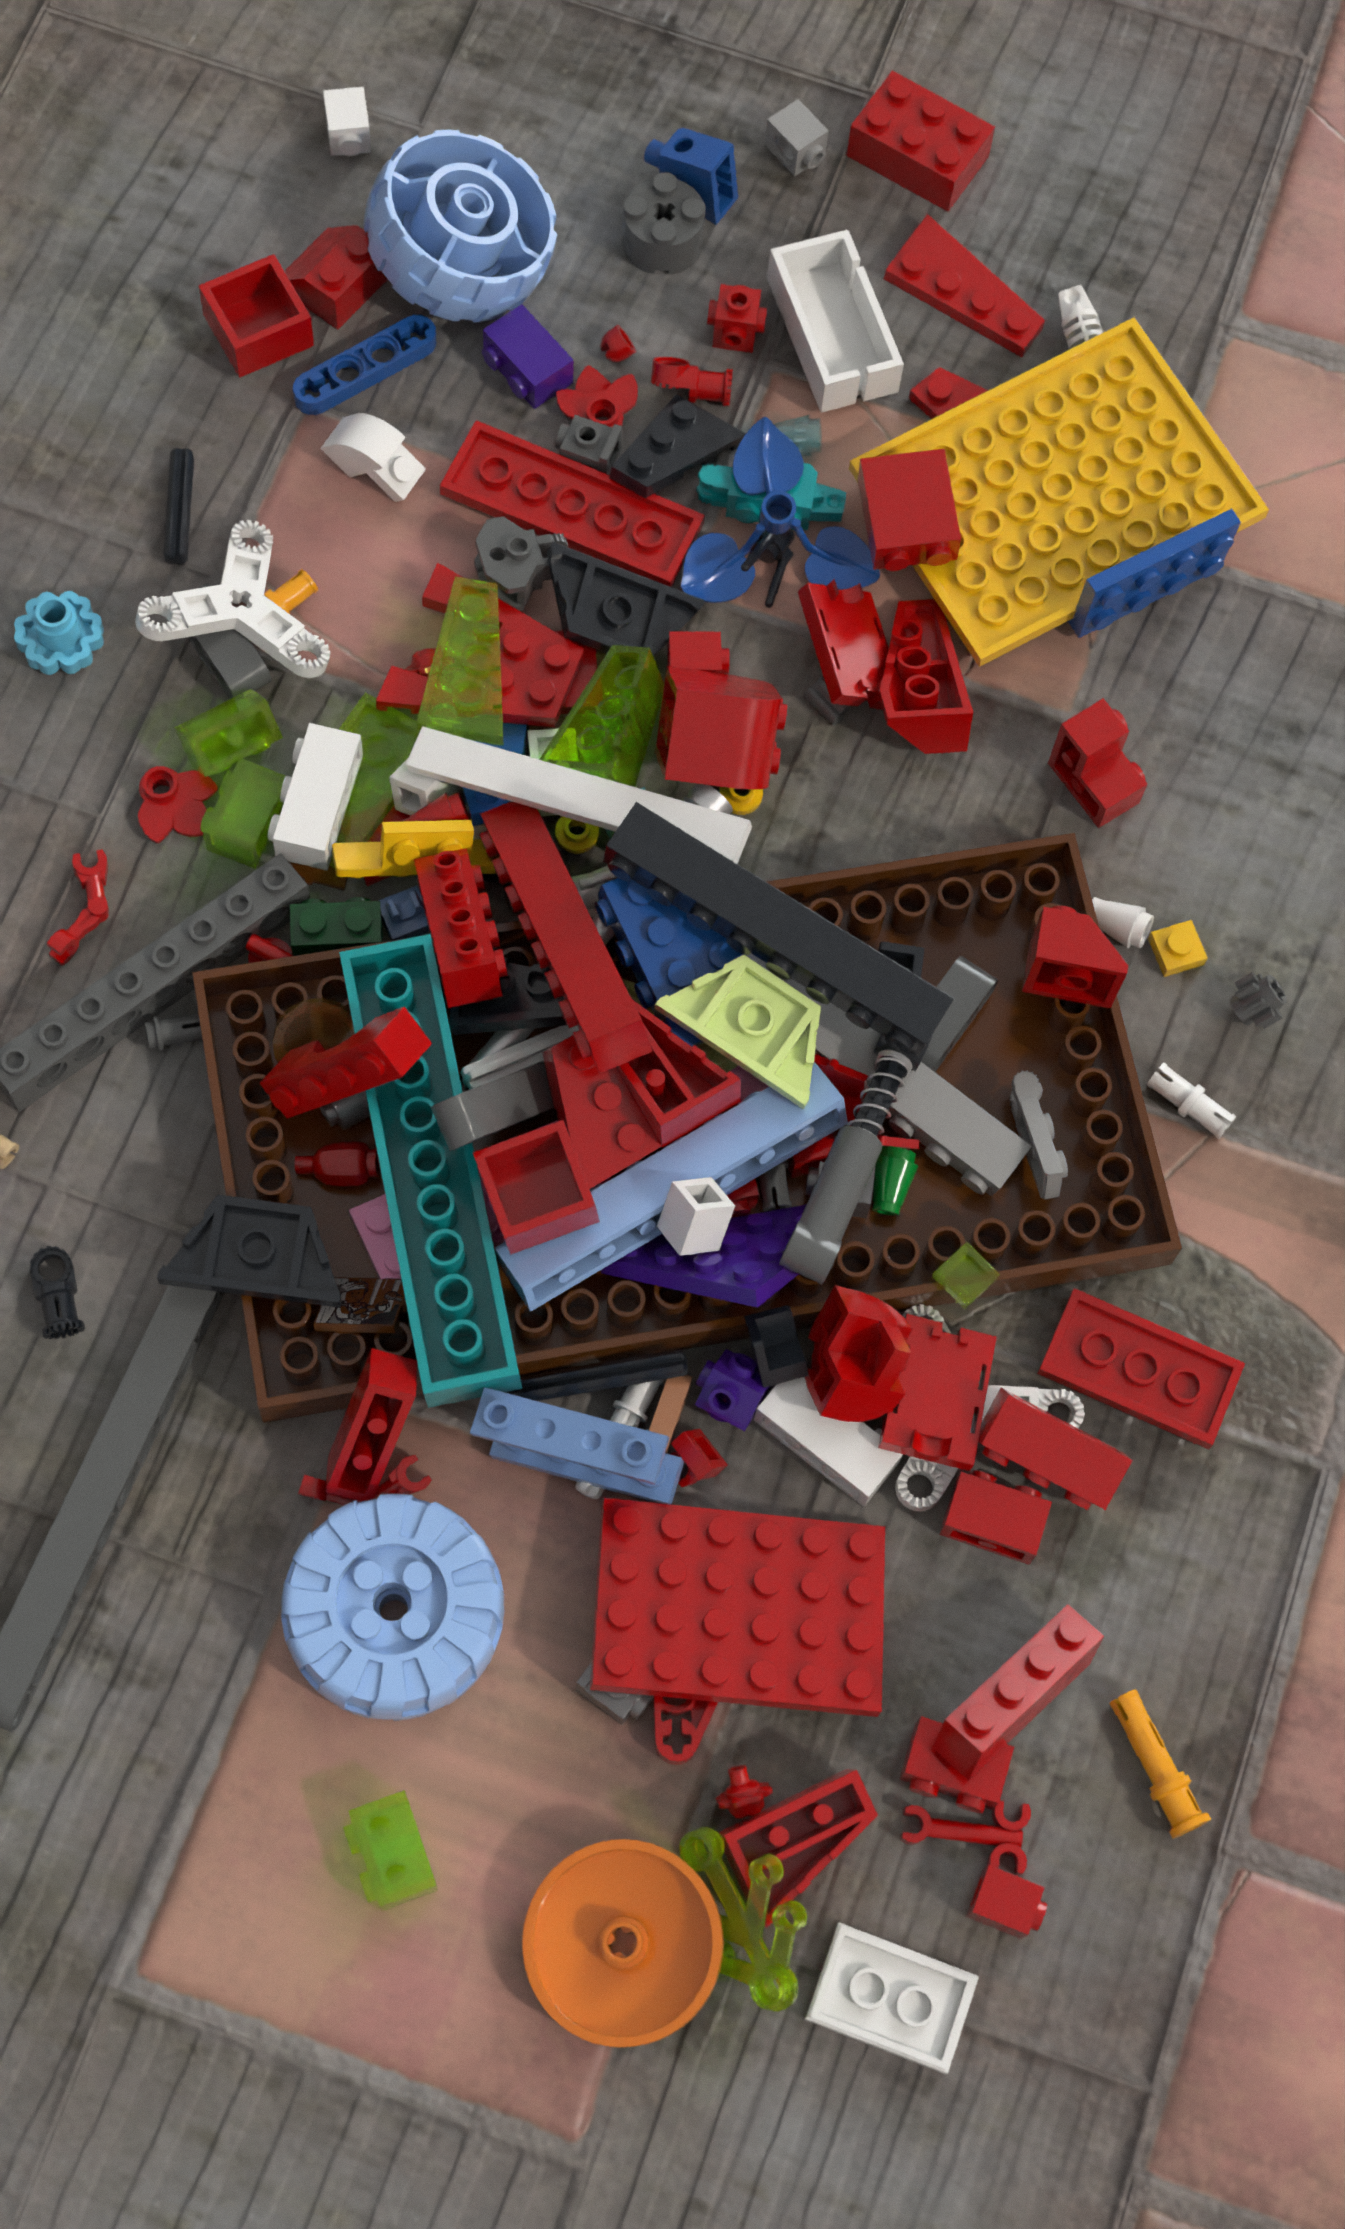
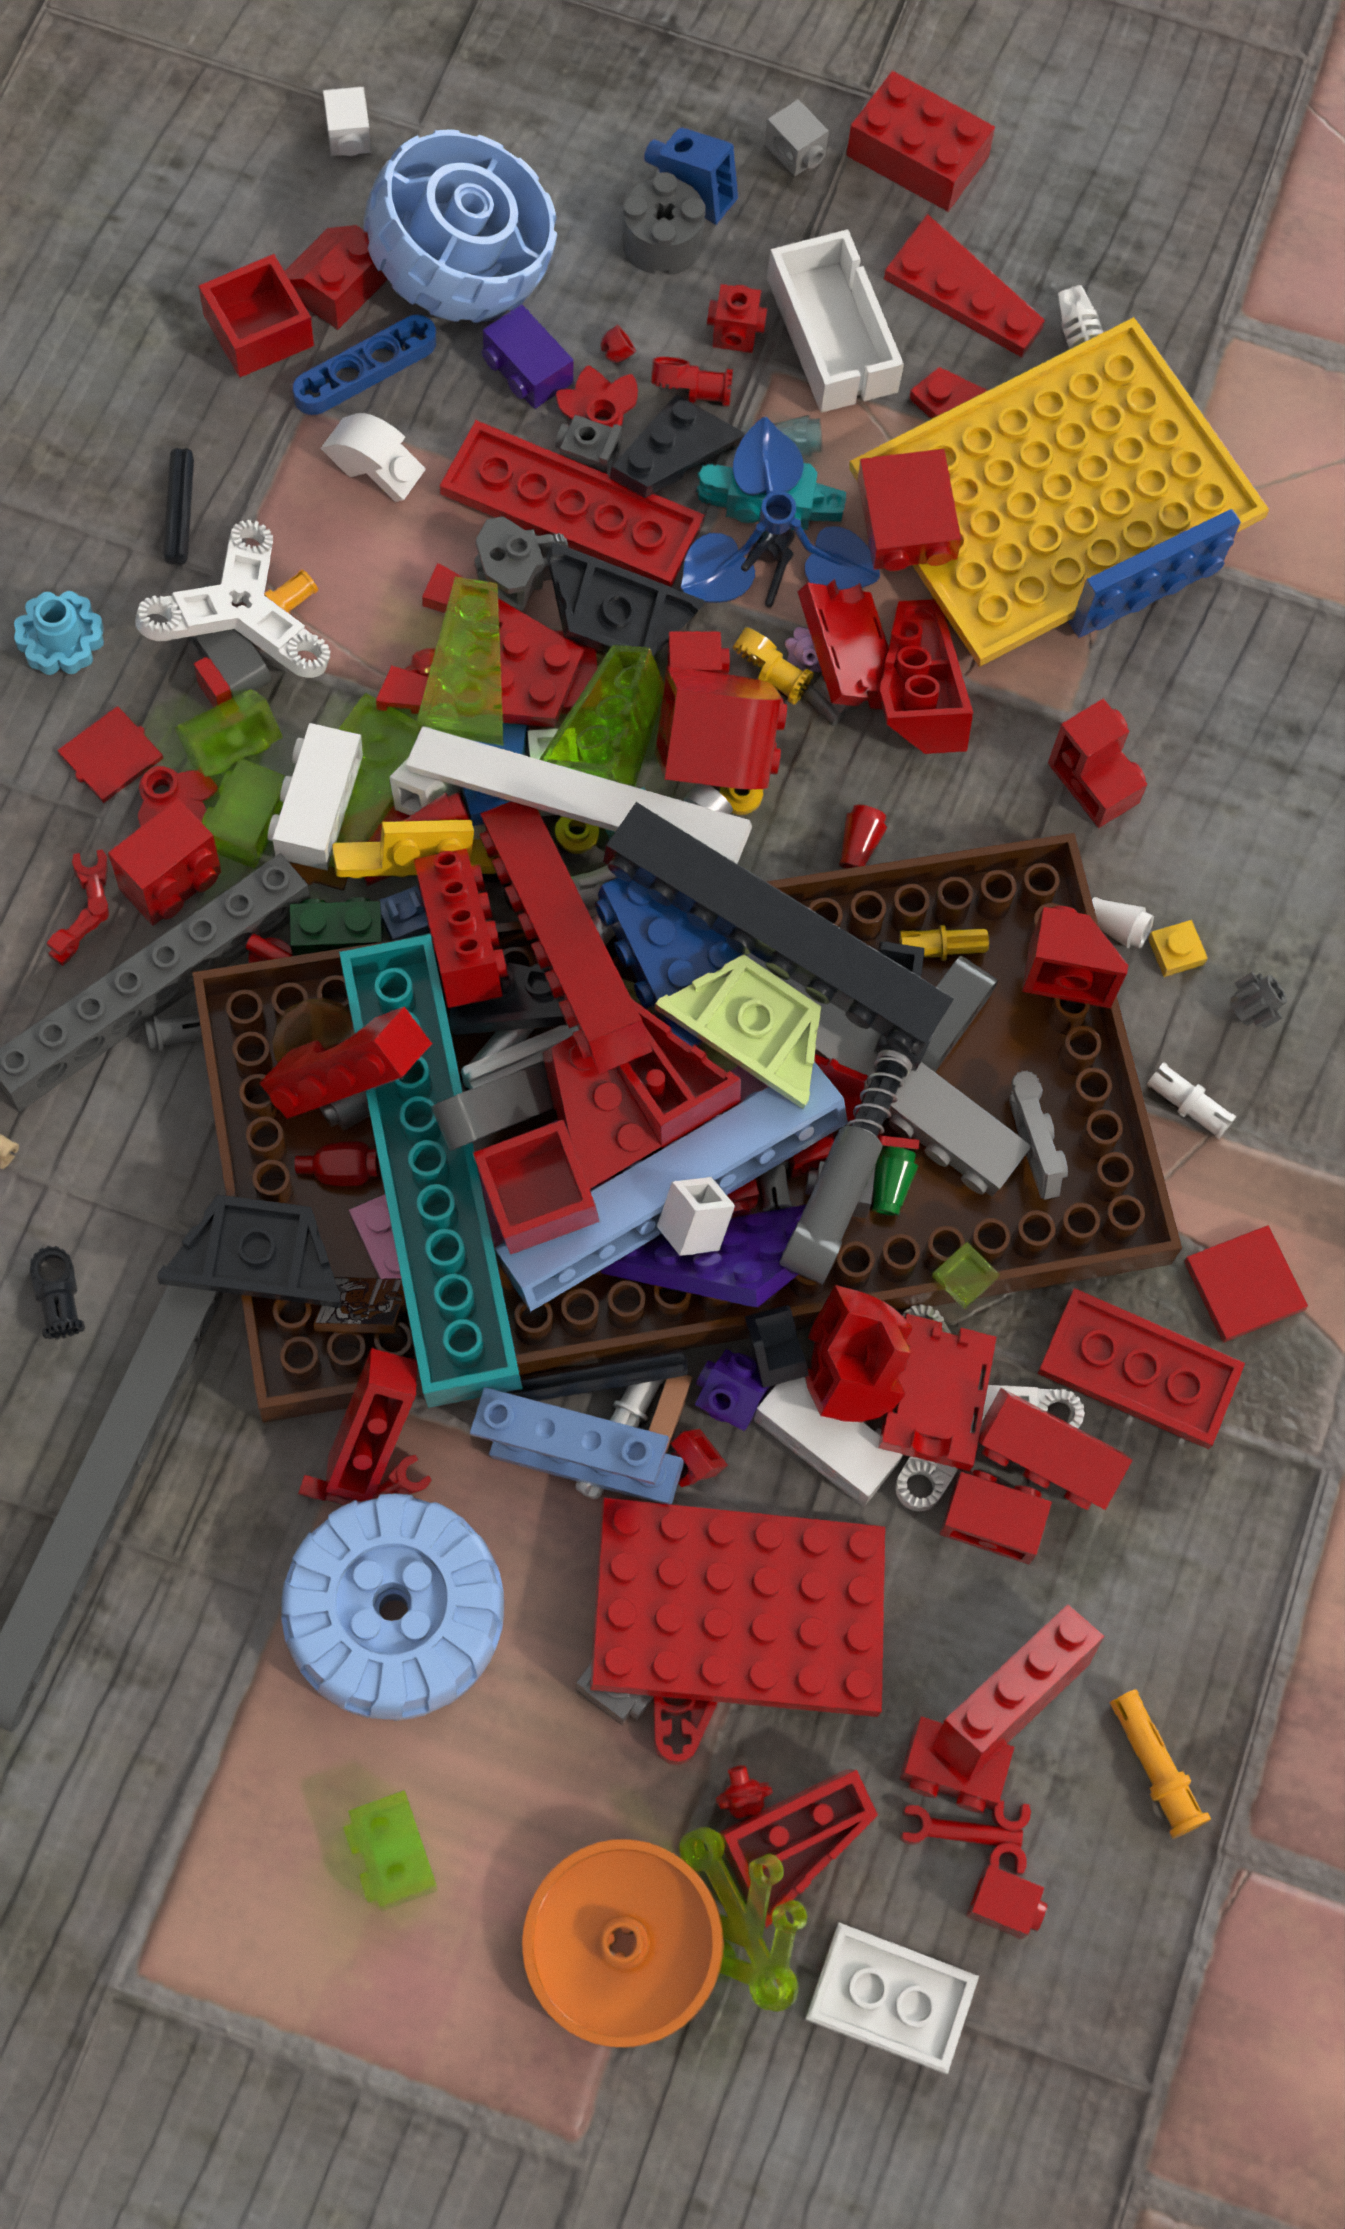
(110, 754): none -> red piece
(166, 862): none -> red piece
(212, 682): none -> red tile
(775, 670): none -> yellow connector
(802, 650): none -> lavender plant
(862, 834): none -> red cone
(943, 943): none -> yellow axle
(1245, 1283): none -> red tile

